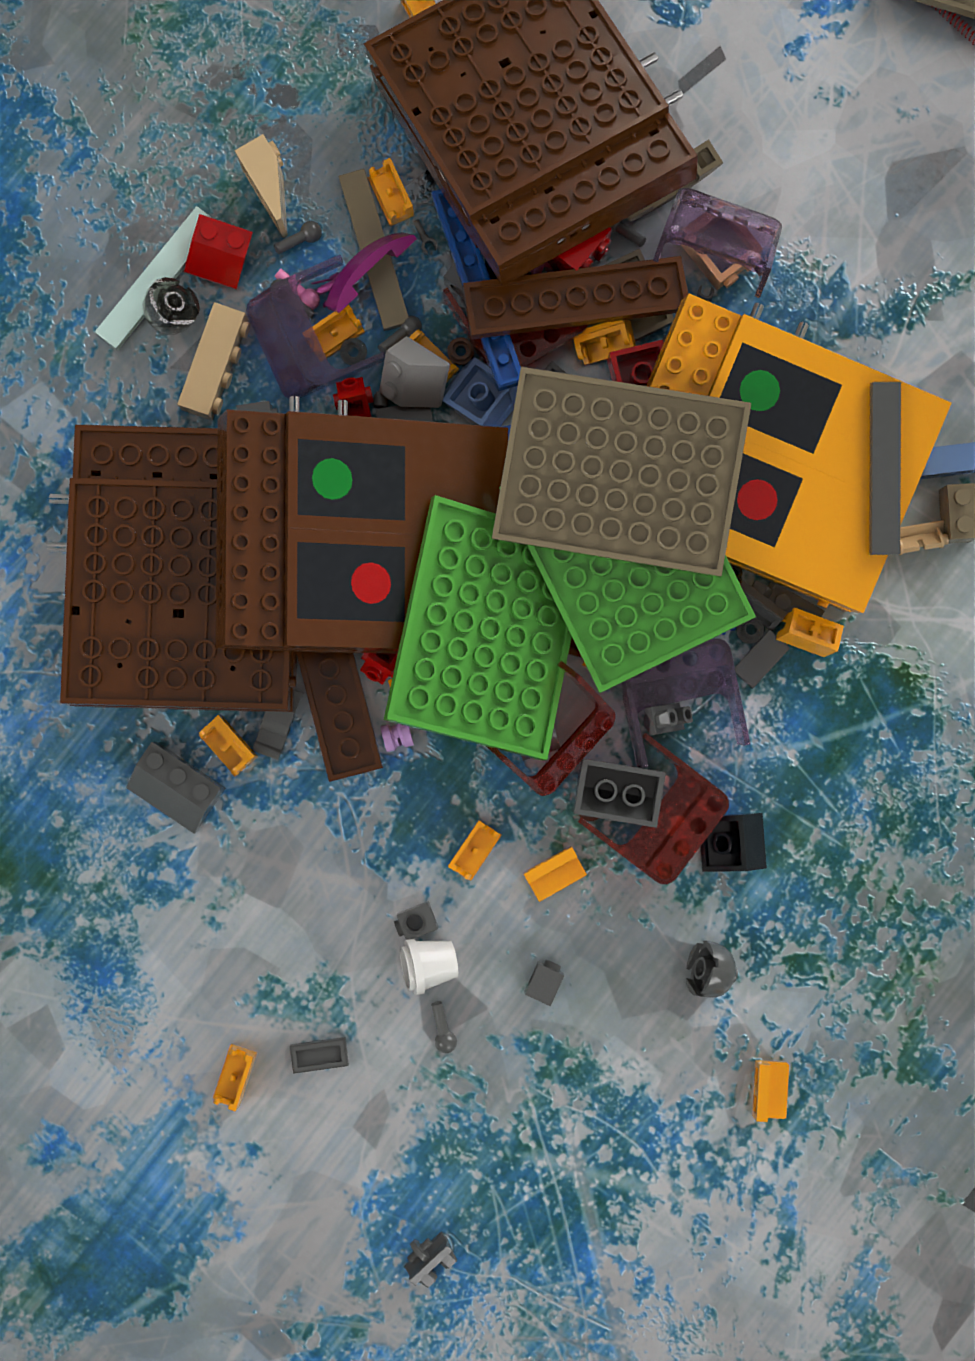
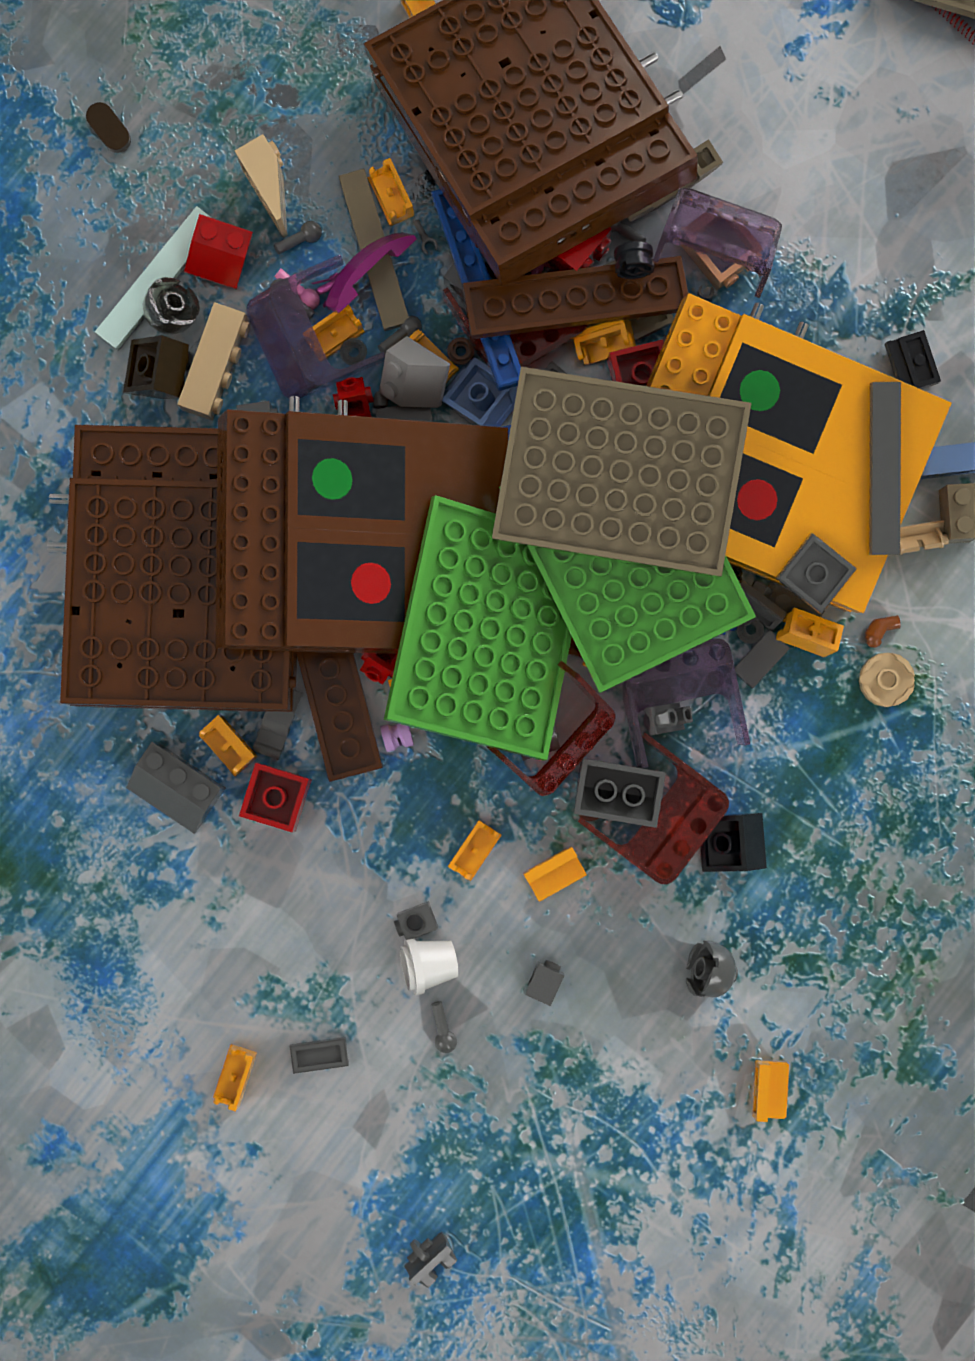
(108, 127): none -> dark brown tile
(156, 367): none -> dark brown slope
(275, 797): none -> red brick
(634, 260): none -> black wheel
(815, 573): none -> dark grey tile
(878, 628): none -> dark orange arm
(887, 679): none -> tan tile
(913, 360): none -> black plate

